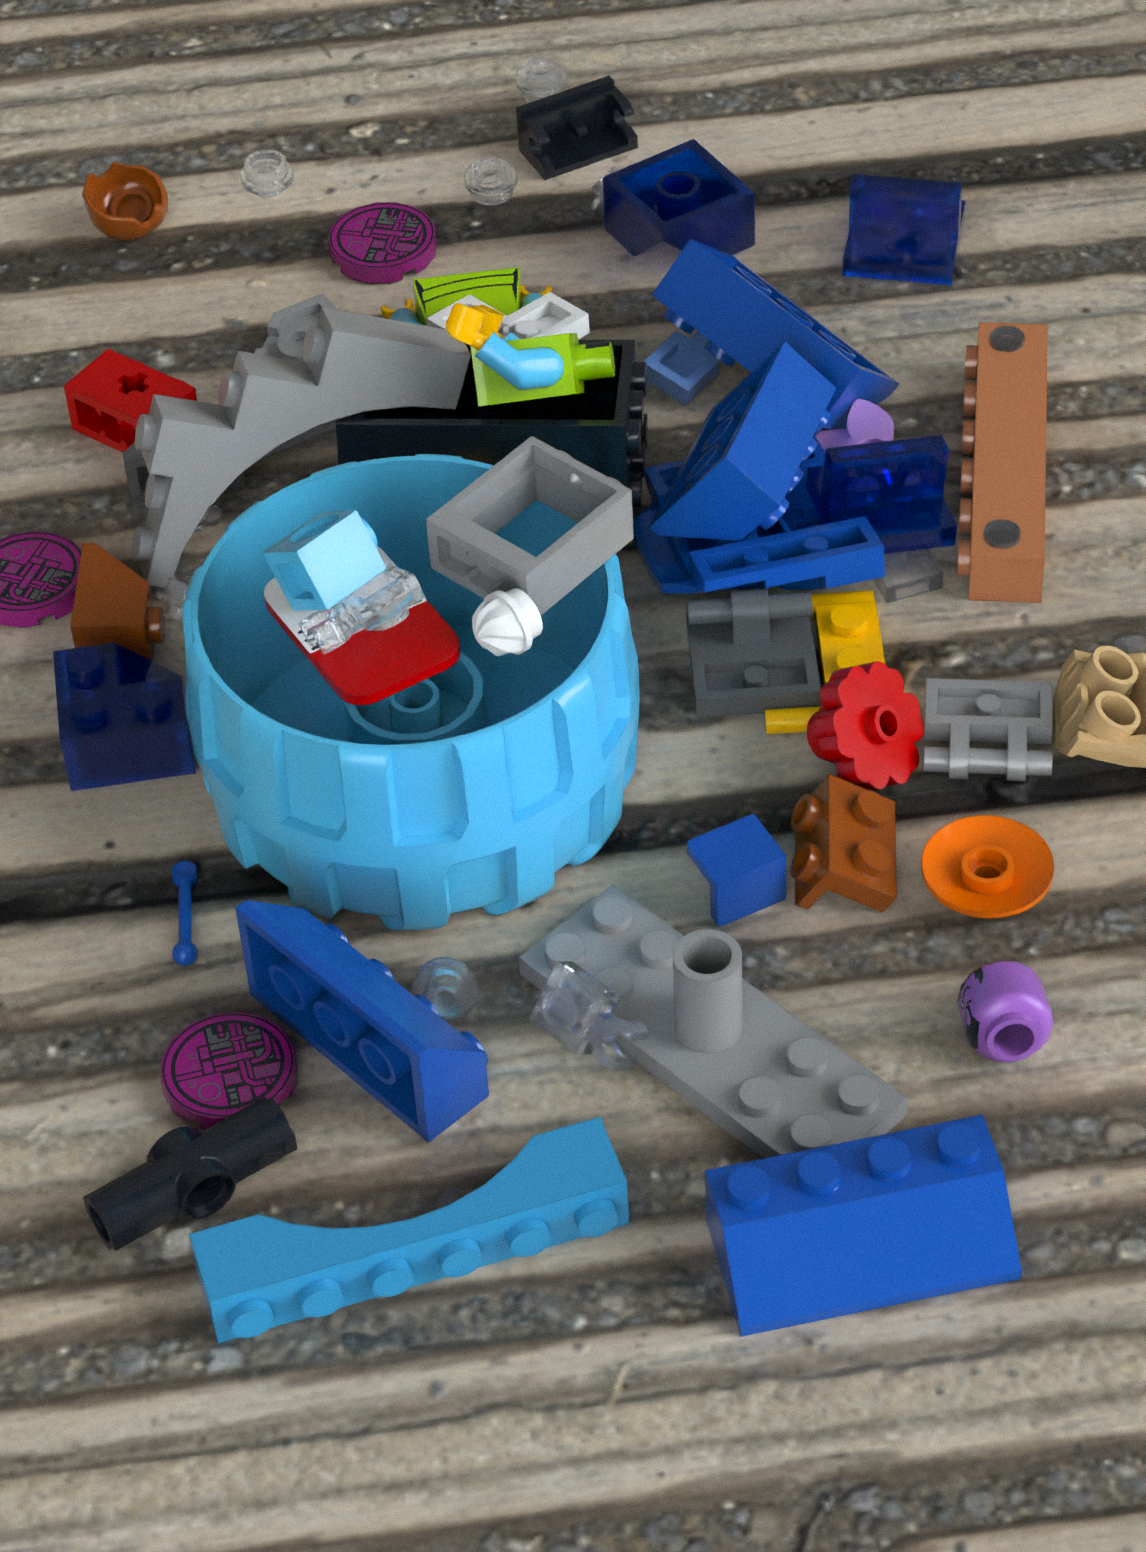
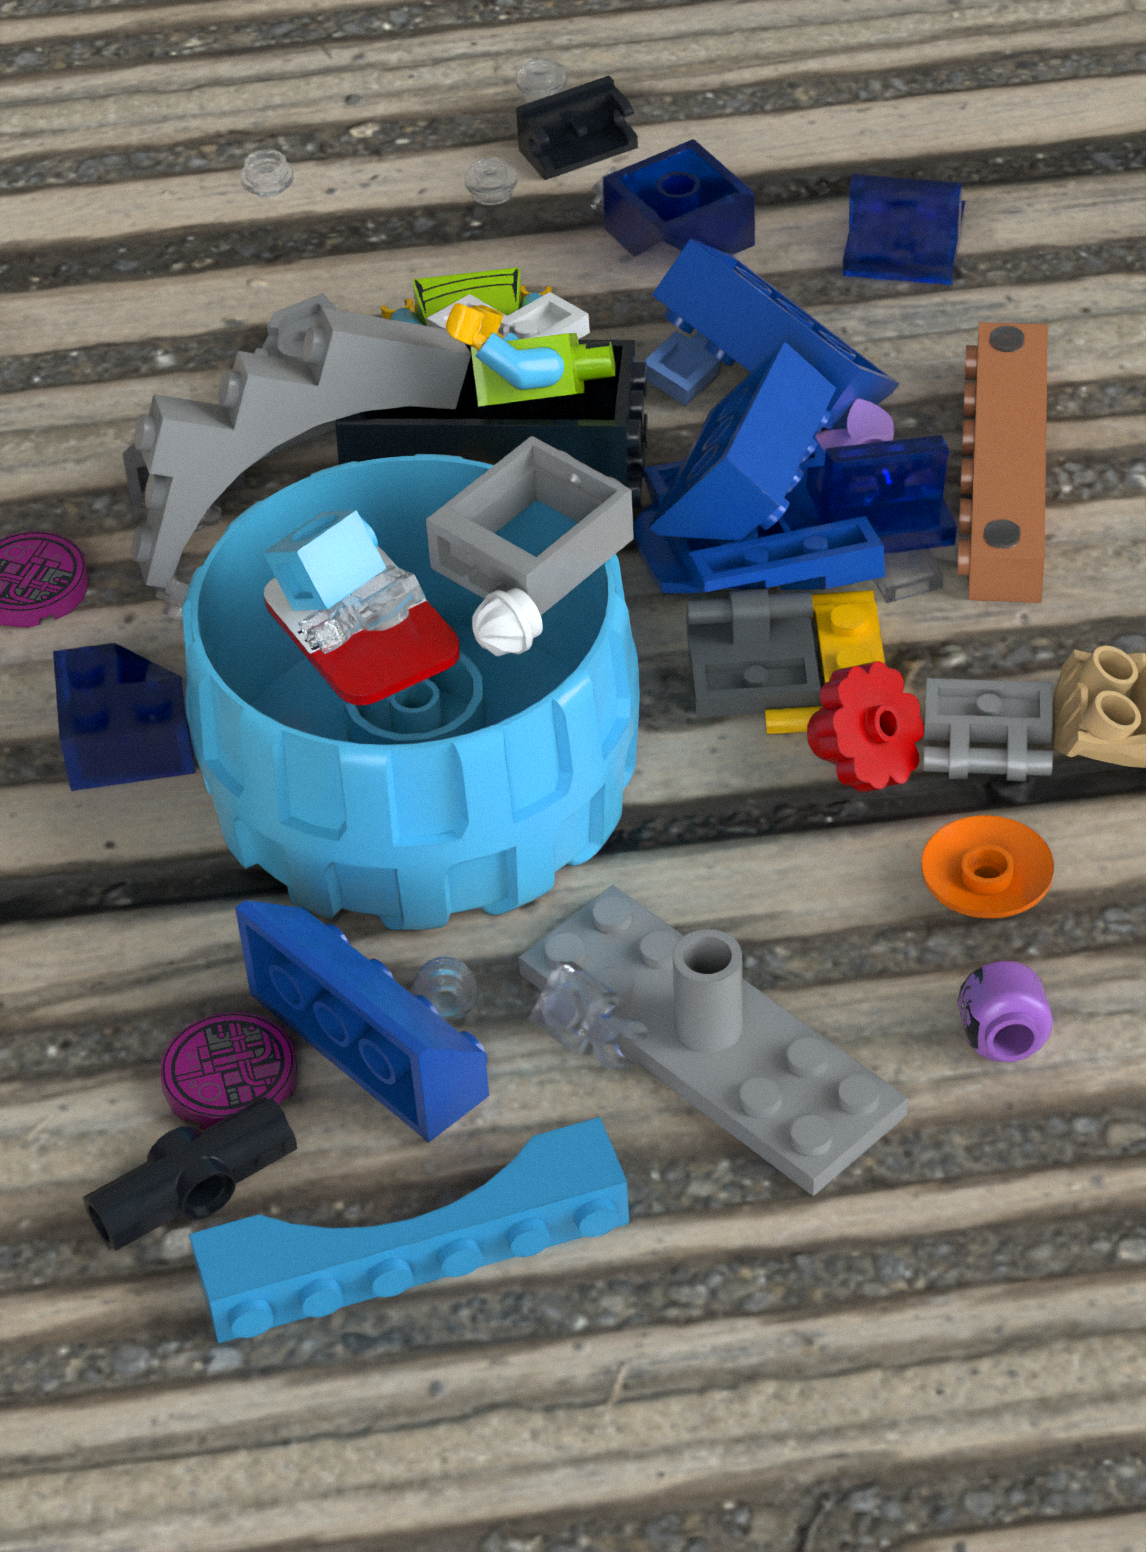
(113, 394): red brick -> none
(114, 605): dark orange slope -> none
(125, 201): dark orange hair -> none
(184, 876): blue hinge -> none
(382, 242): magenta tile -> none
(742, 868): blue panel -> none
(844, 845): dark orange bracket -> none
(862, 1225): blue slope -> none

